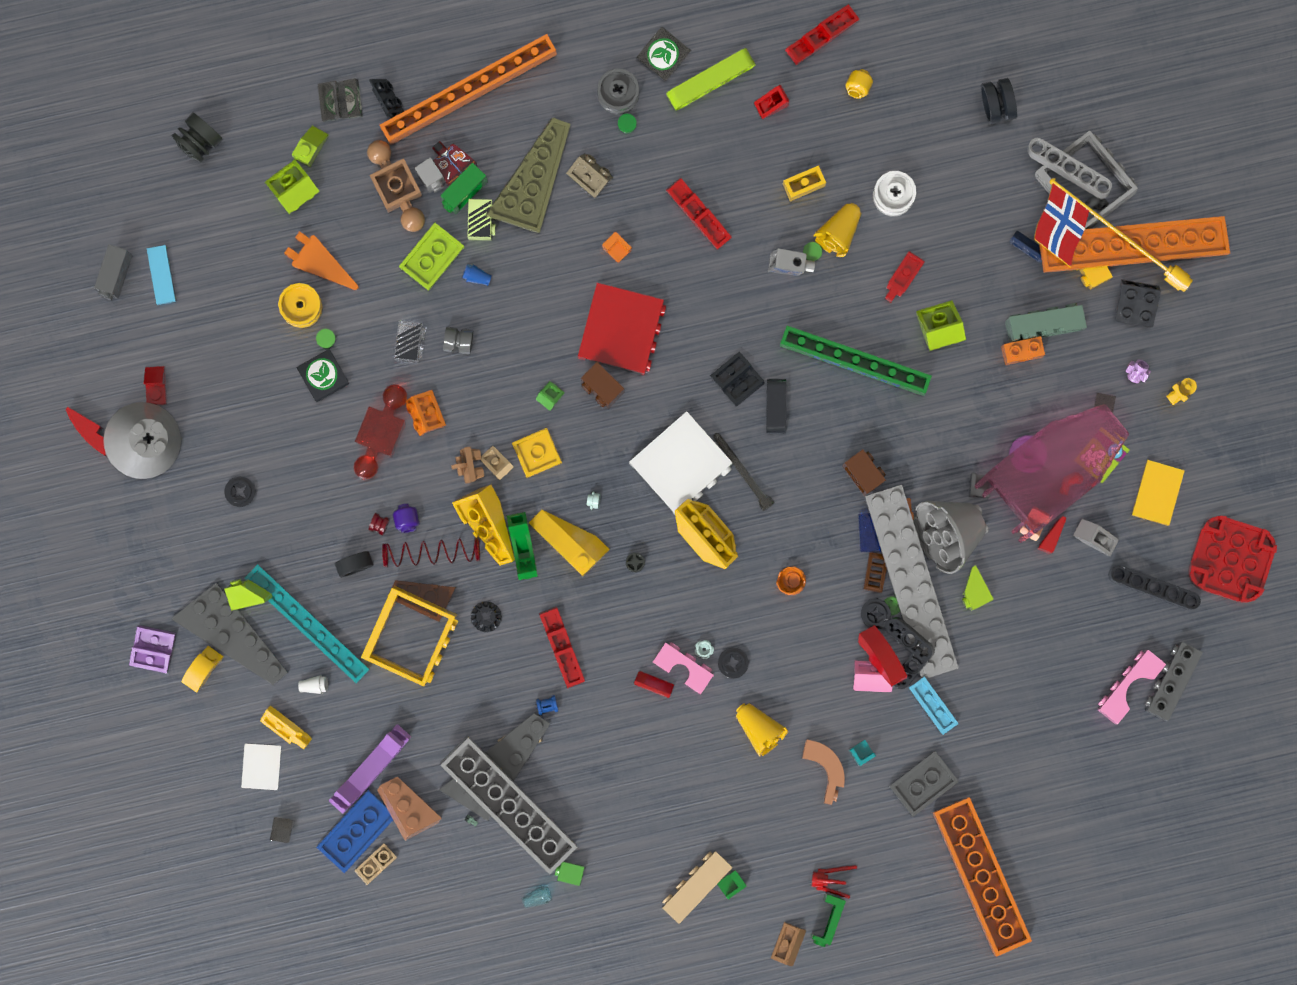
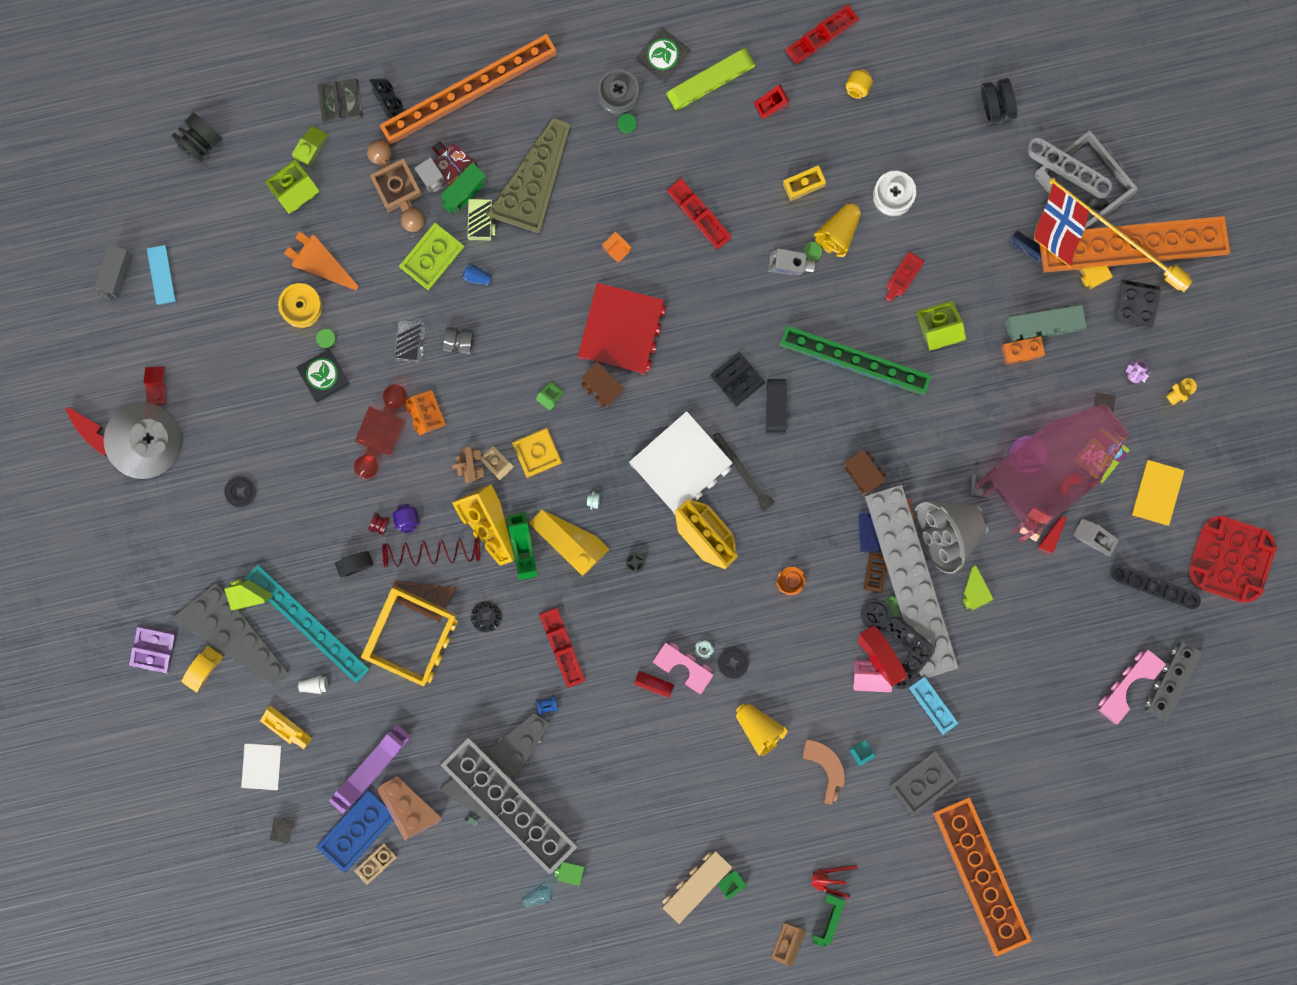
(589, 174): dark tan bracket -> none

